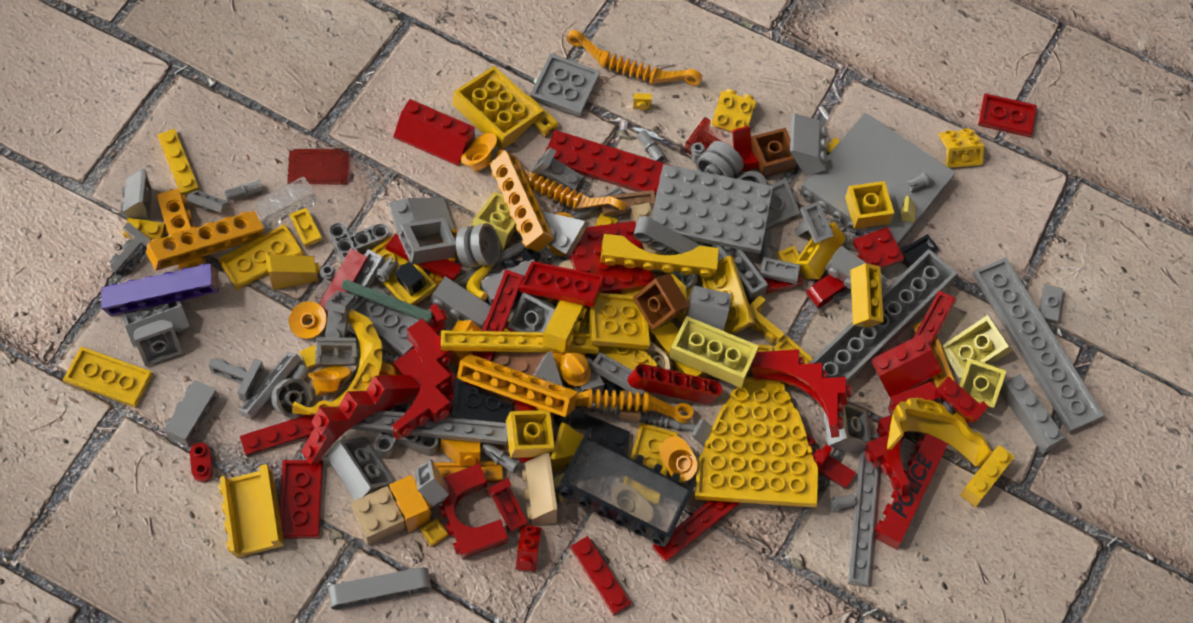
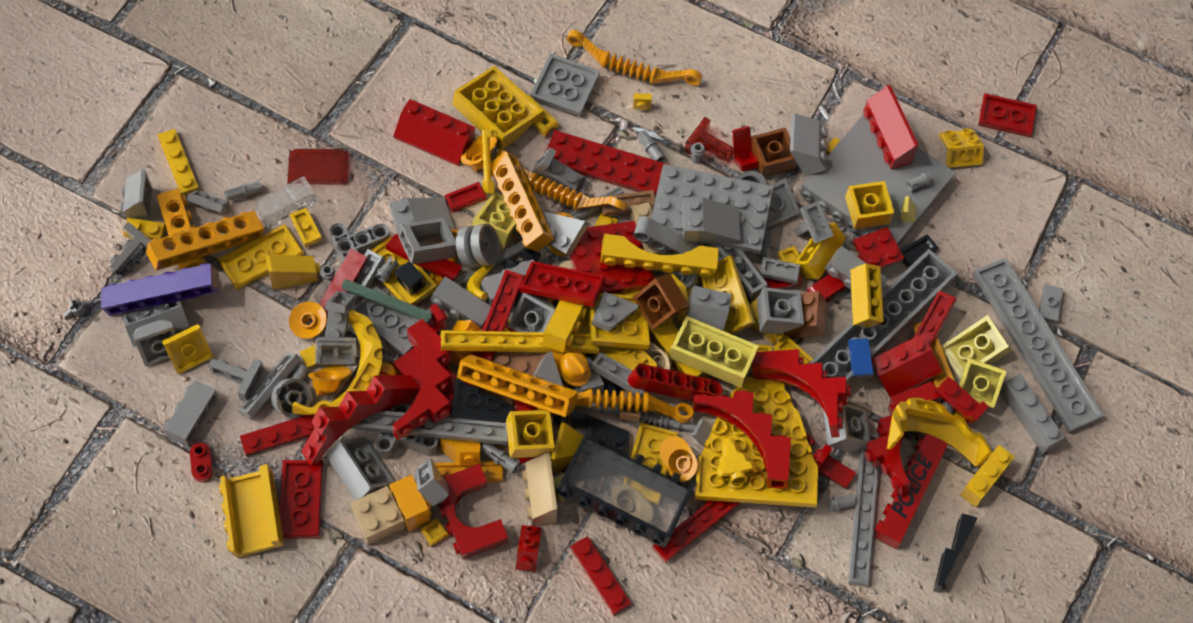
(77, 308): none -> light grey piece
(108, 377): yellow tile -> none
(187, 349): none -> yellow plate
(379, 588): light grey beam -> none
(465, 197): none -> red tile
(487, 184): none -> yellow hinge
(507, 504): red bracket -> none
(612, 311): none -> light grey wing
(709, 221): none -> light grey slope
(720, 160): light grey wheel -> none
(733, 110): yellow bracket -> none
(734, 463): none -> yellow rock
(738, 412): none -> red arch
(779, 310): none -> light grey slope
(814, 317): none -> dark orange brick
(860, 358): none -> blue tile
(891, 128): none -> slope
(949, 556): none -> black slope

